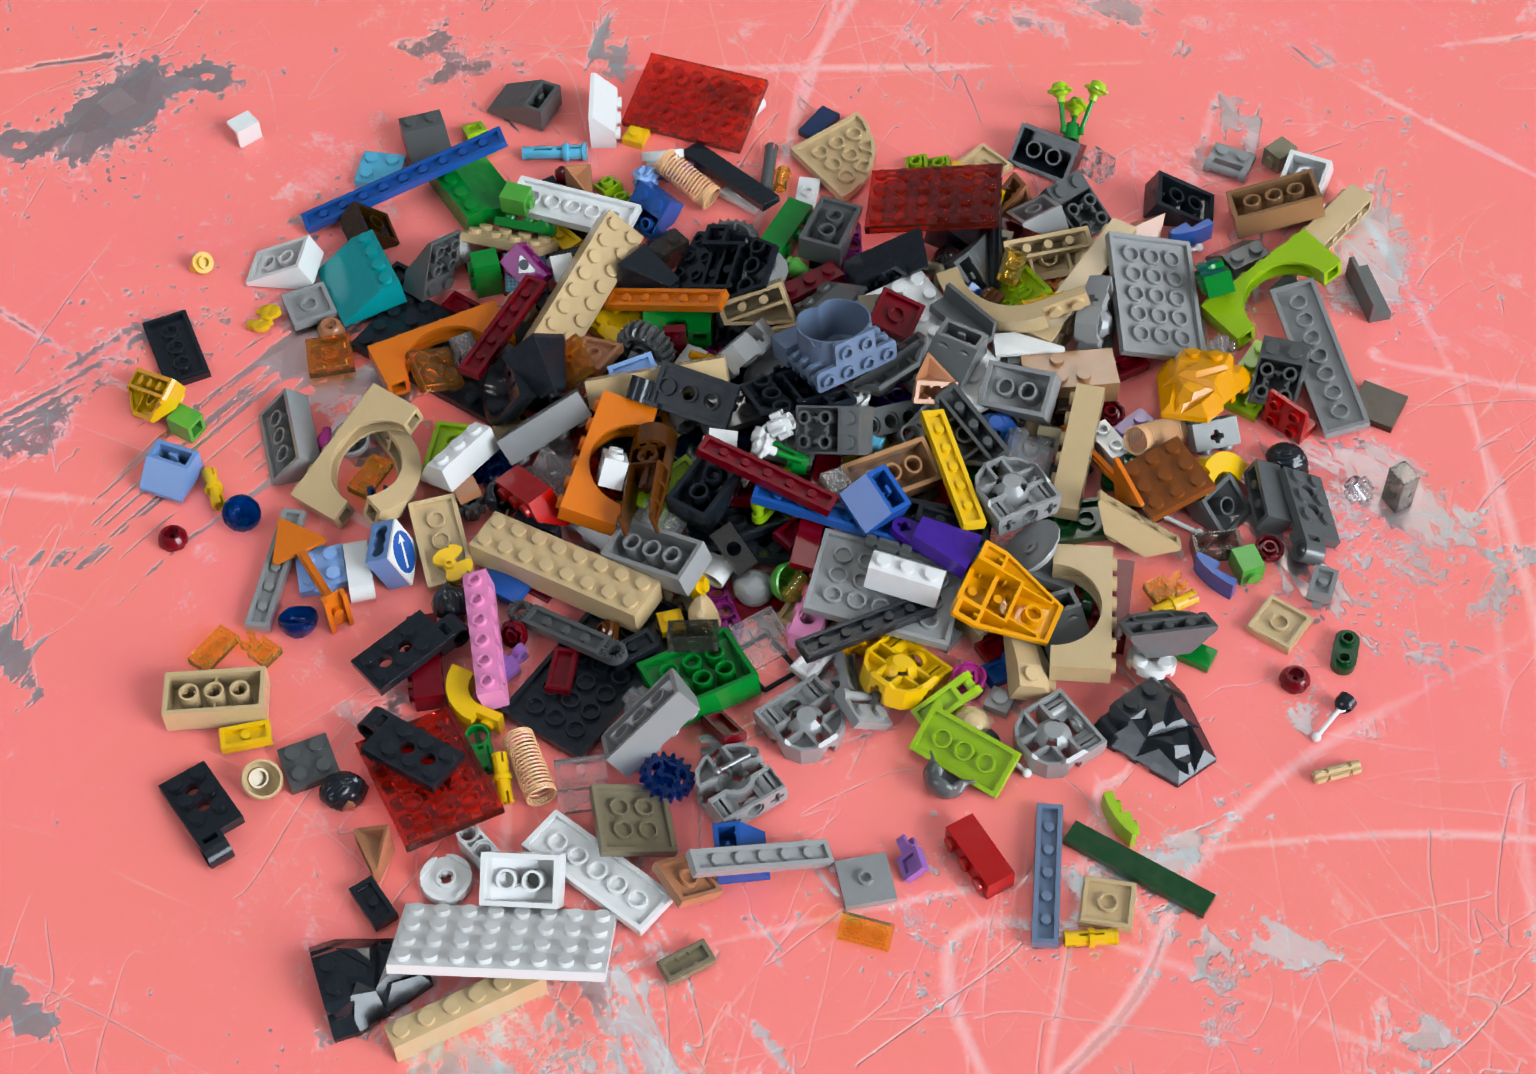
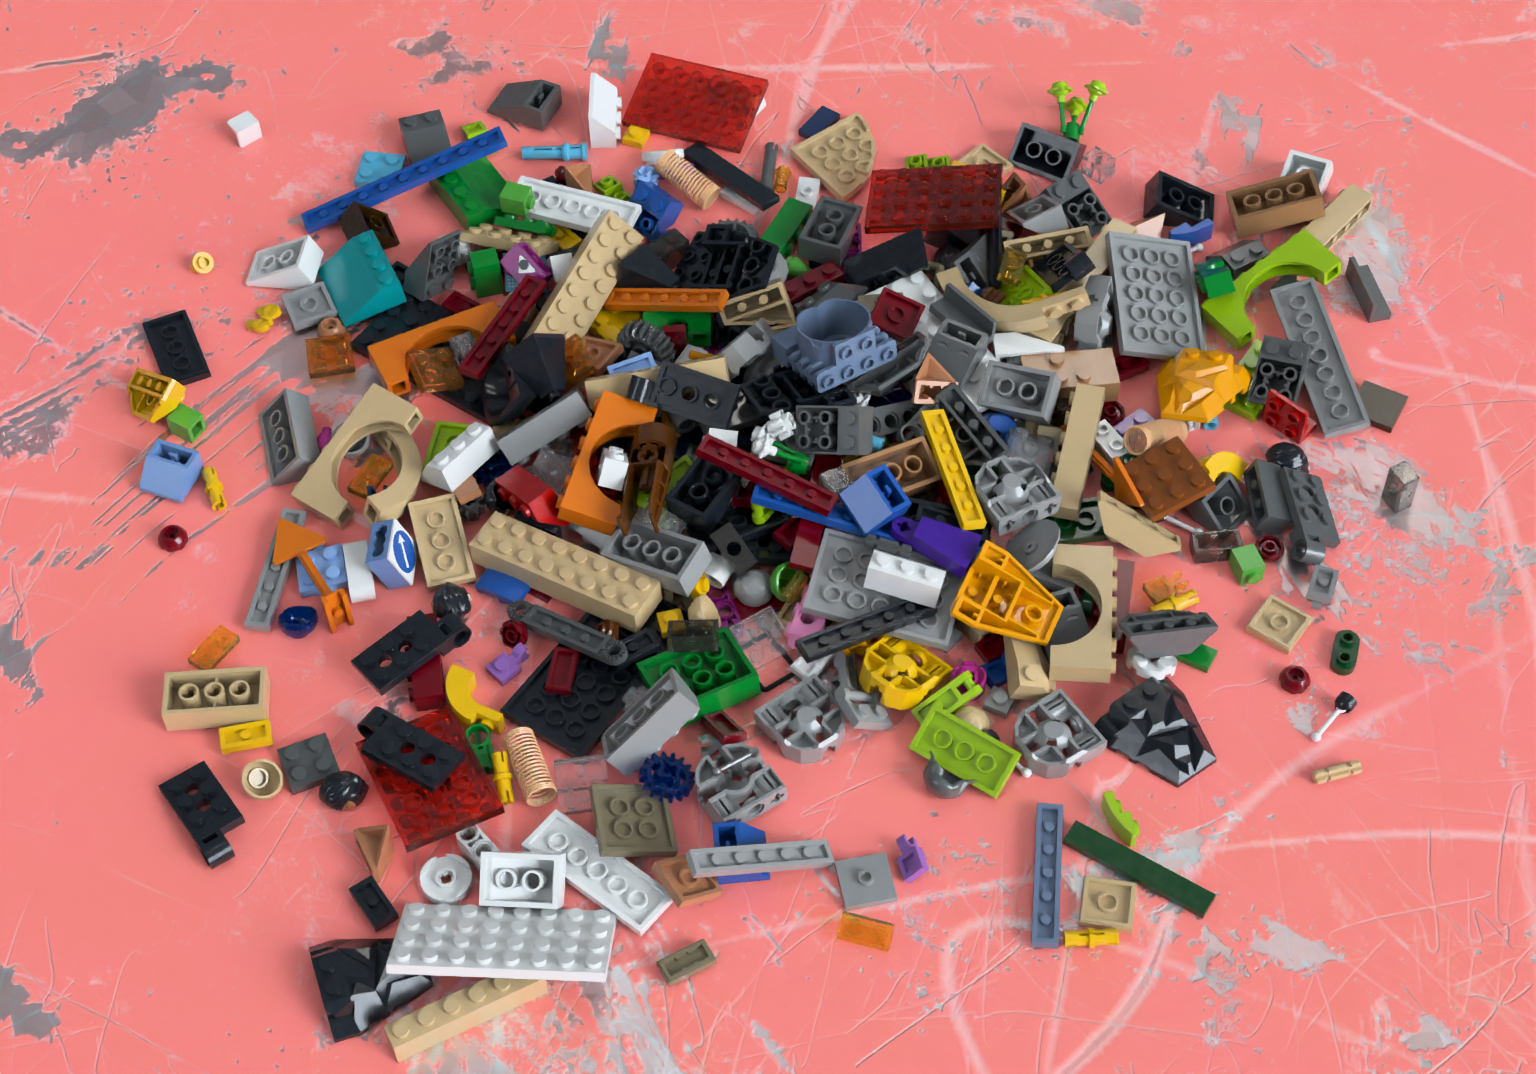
(241, 513): clear blue piece -> none
(260, 651): clear yellow plate -> none
(454, 570): yellow piece -> none
(485, 639): bright pink brick -> none
(979, 856): red brick -> none
(1063, 266): none -> black hinge
(1217, 580): blue slope -> none
(1222, 343): clear gear -> none
(1226, 434): light grey brick -> none
(1230, 161): light grey plate -> none
(1276, 154): dark tan brick -> none
(1358, 490): clear gear -> none

